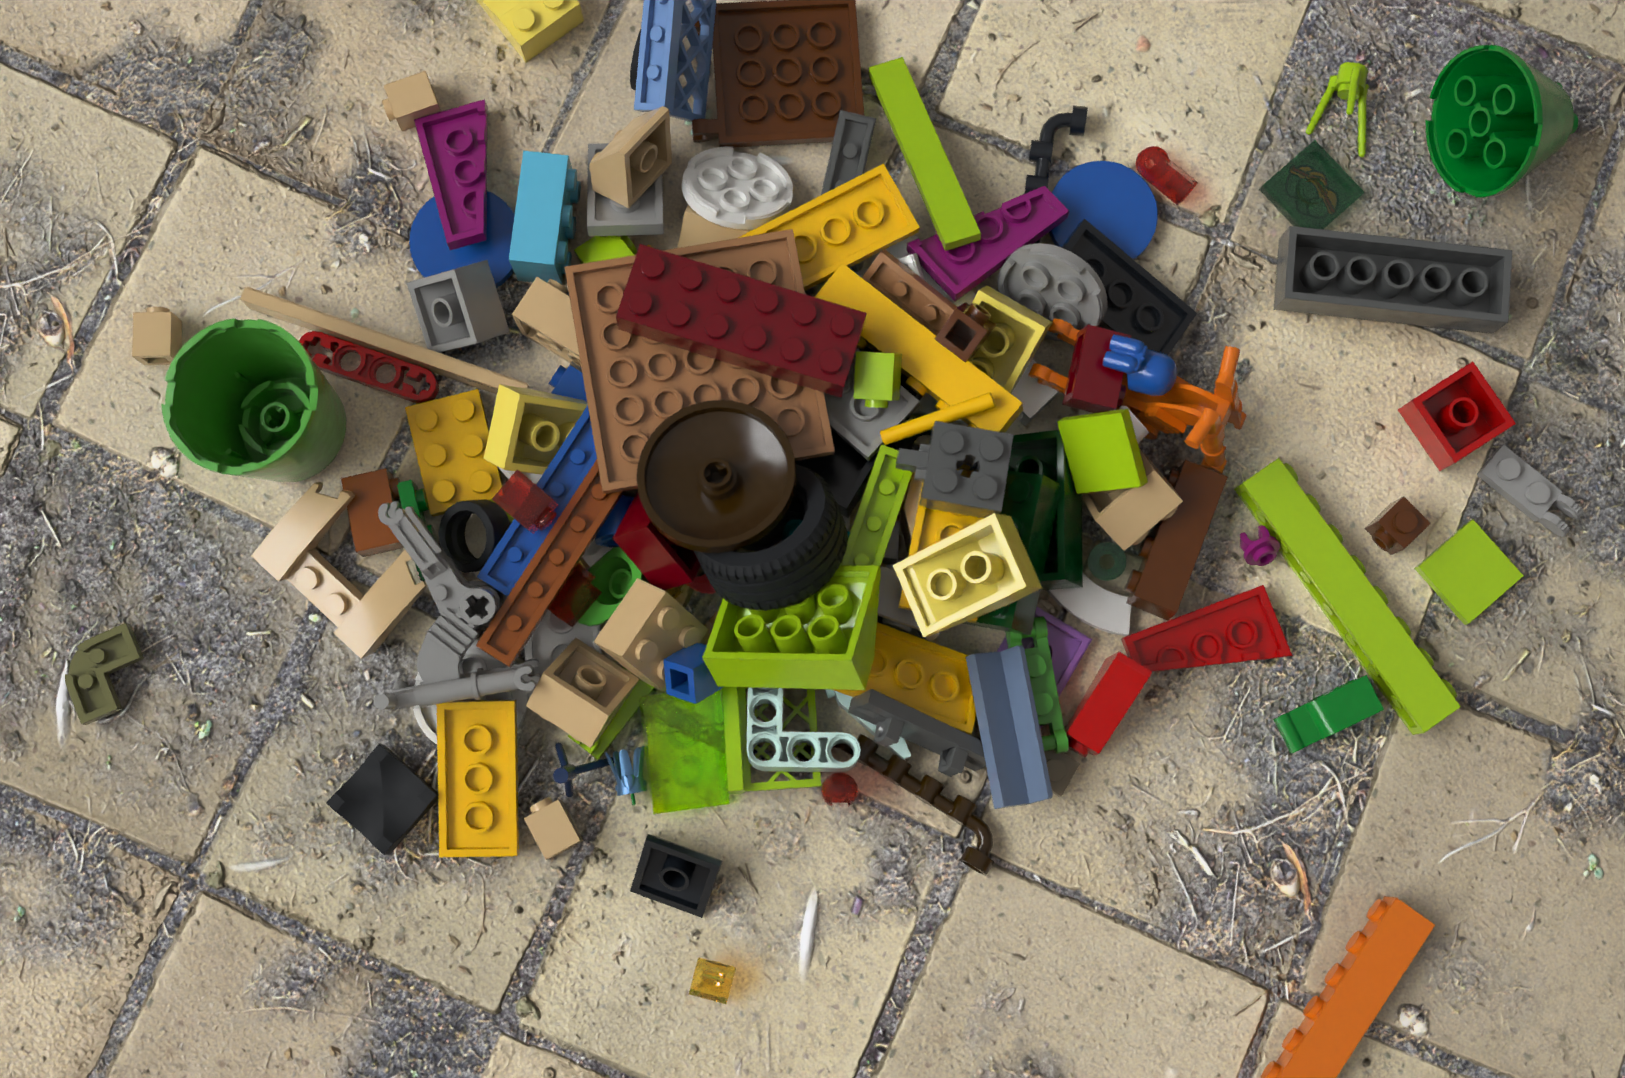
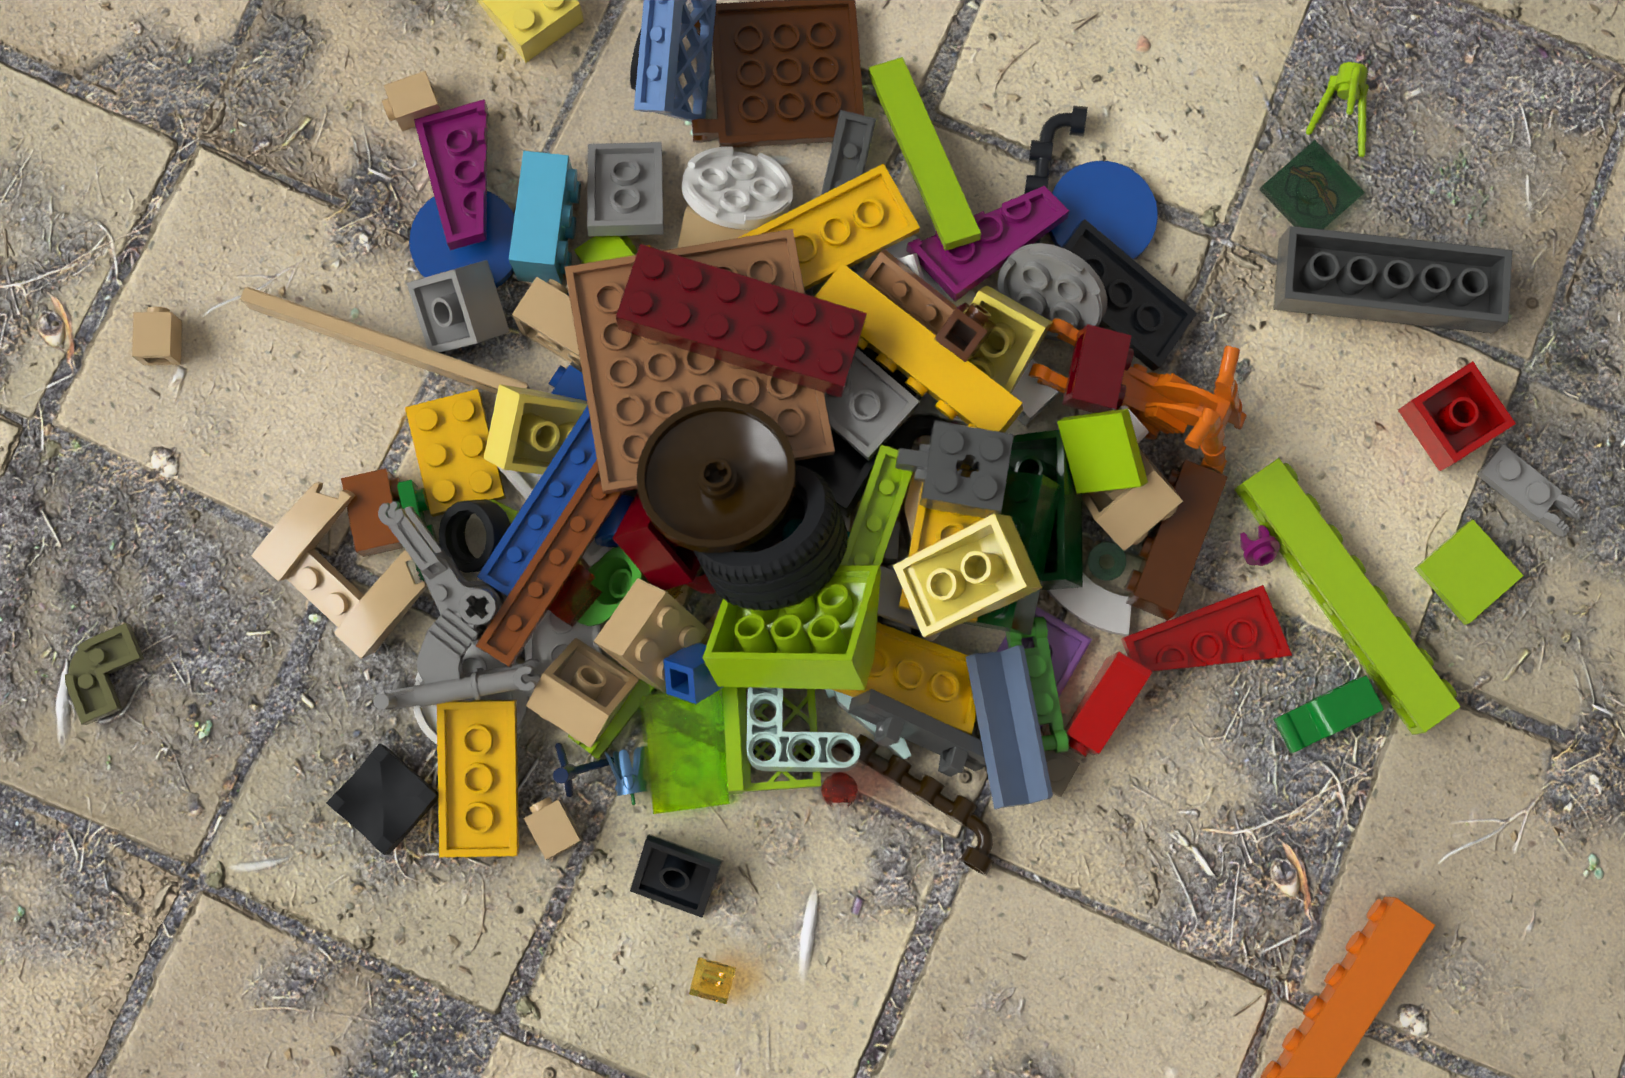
(236, 390): bright green cone -> none
(369, 364): red beam -> none
(526, 502): clear red brick -> none
(633, 158): tan slope -> none
(877, 378): lime brick -> none
(945, 415): yellow bar -> none
(1146, 369): blue piece -> none
(1164, 174): clear red piece -> none
(1397, 526): reddish brown brick -> none
(1495, 120): green cone -> none

